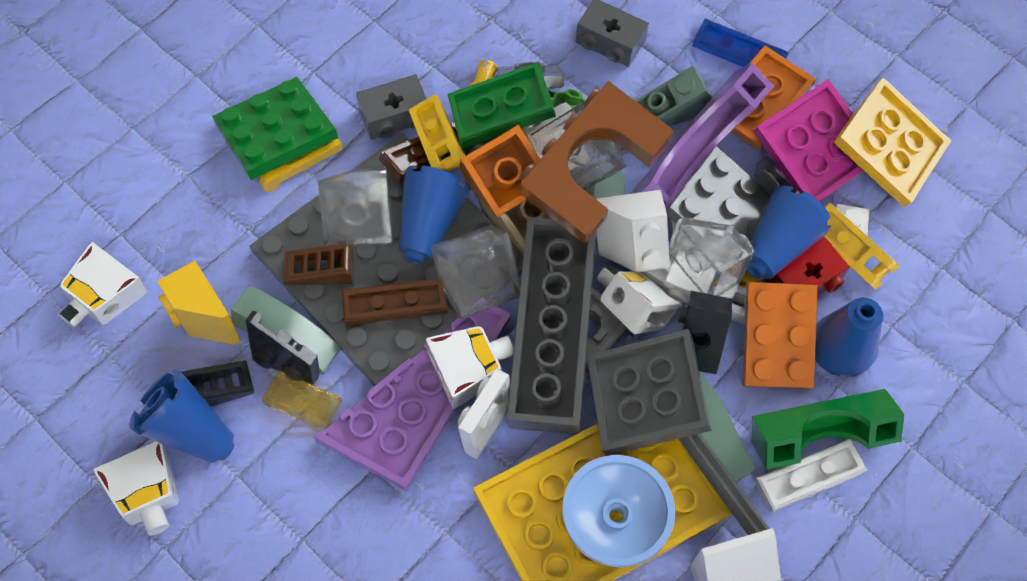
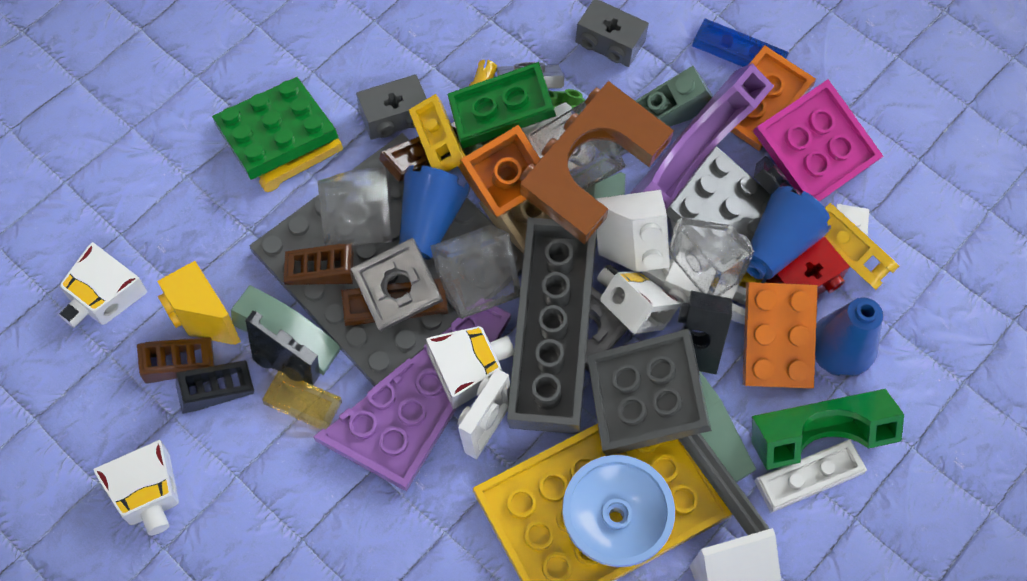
(175, 347): none -> reddish brown slope
(182, 419): blue cone -> none
(375, 274): none -> flat silver piece
(892, 142): yellow plate -> none

